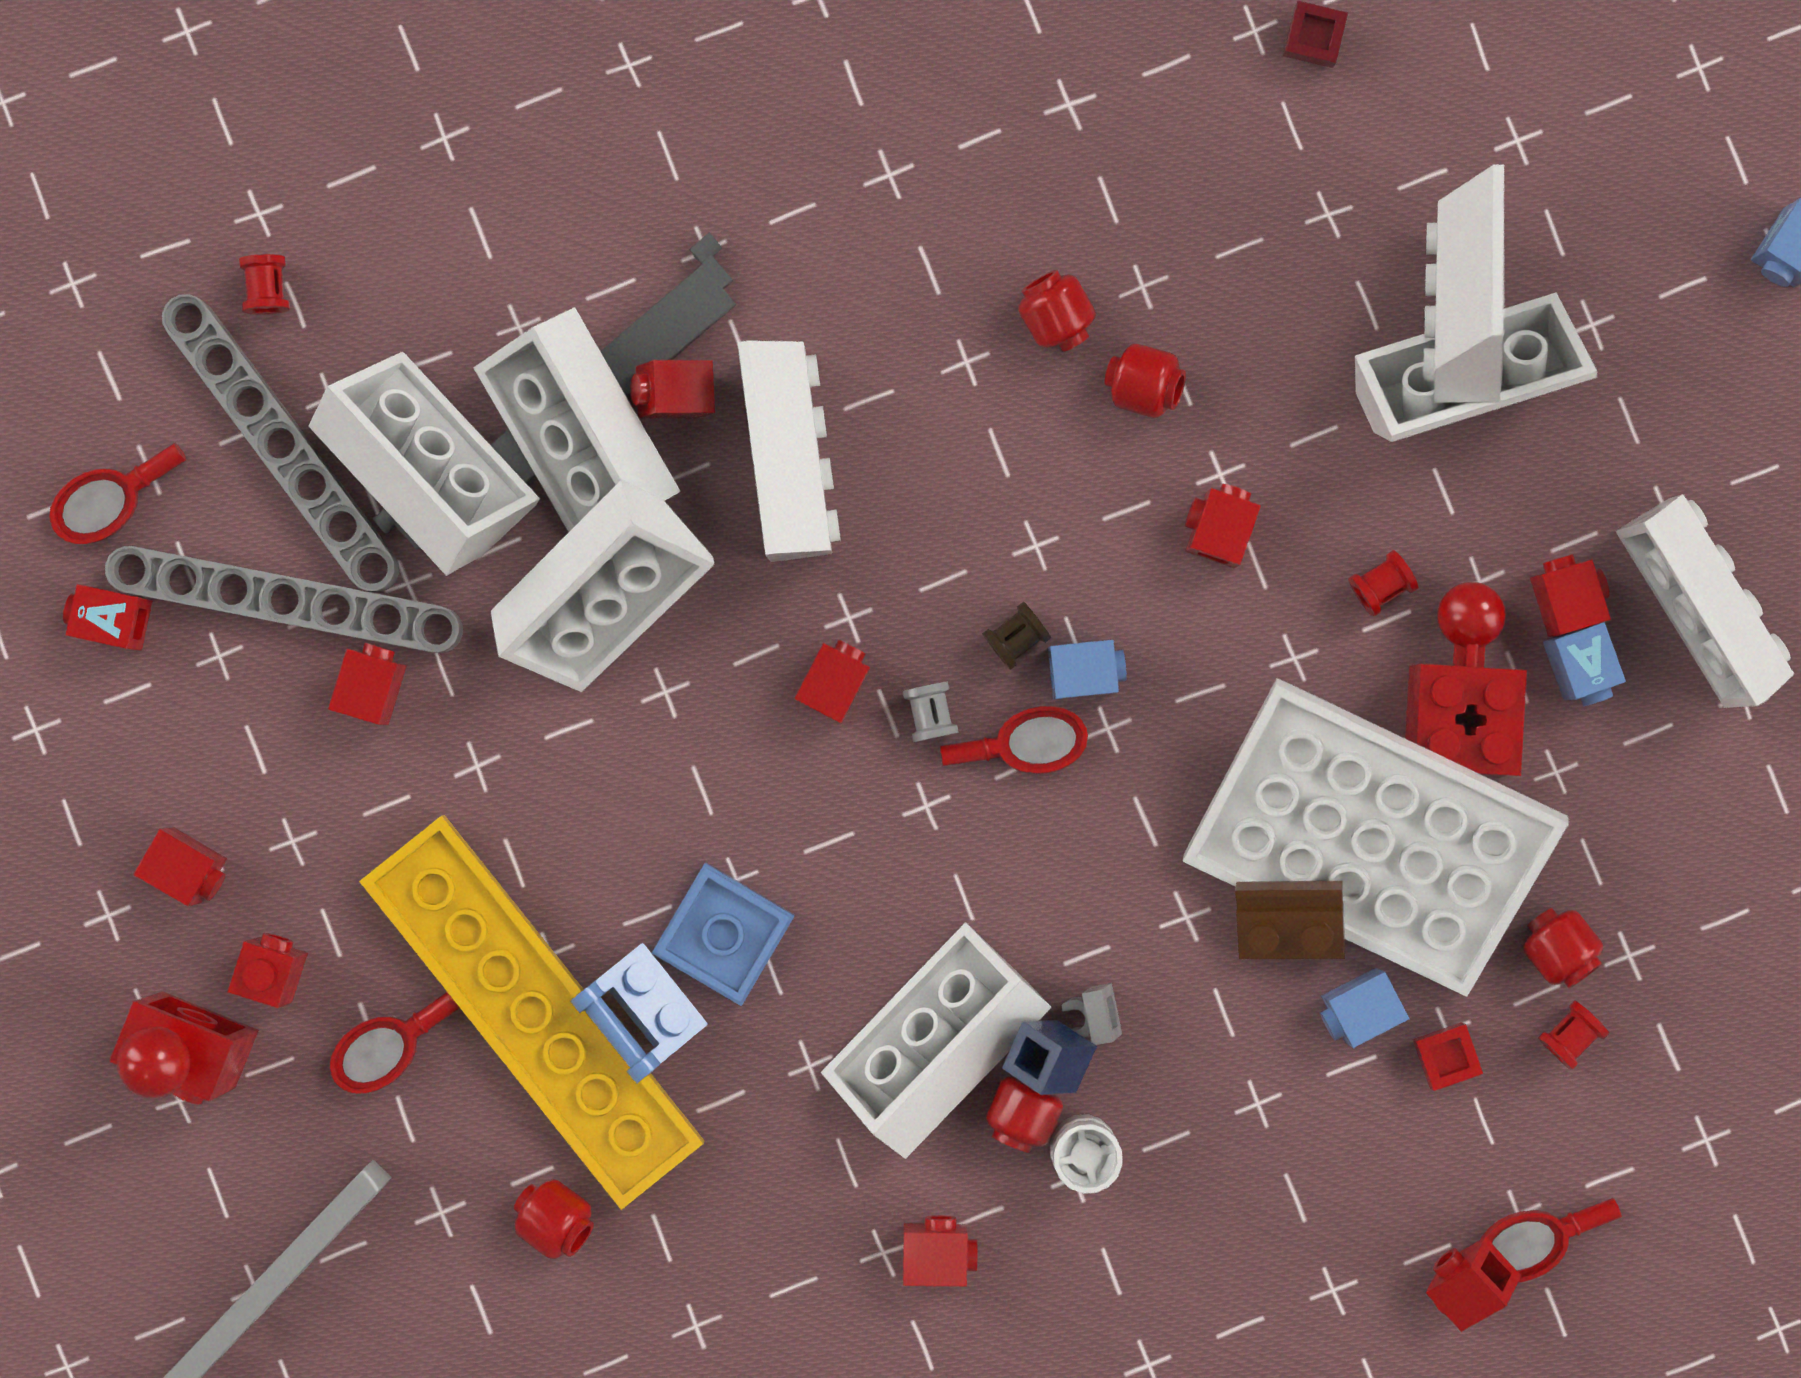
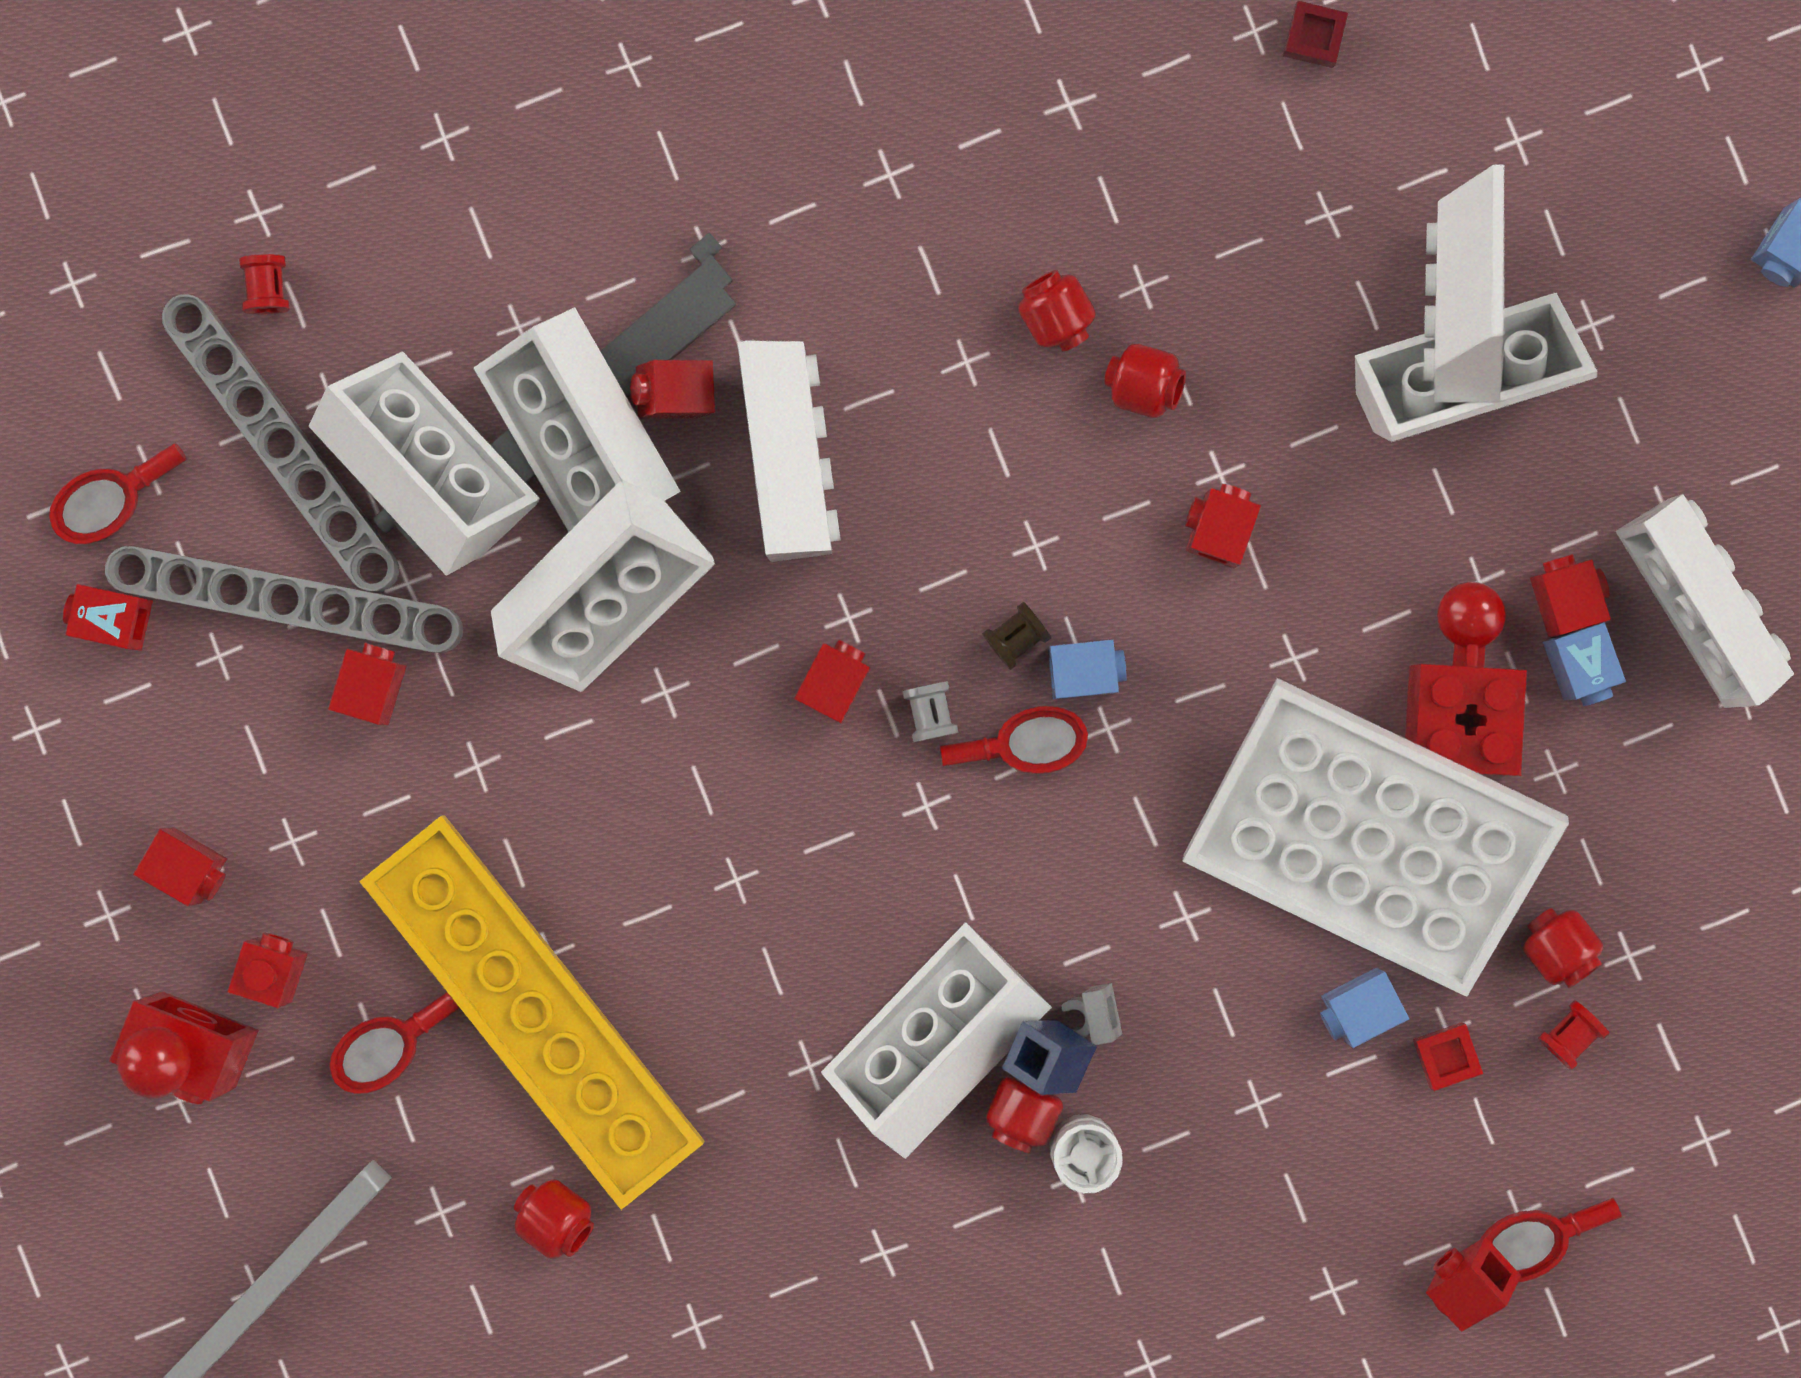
(652, 1004): plate -> none
(723, 934): medium blue tile -> none
(938, 1253): red brick -> none
(1290, 920): reddish brown plate -> none
(1383, 583): red bush -> none

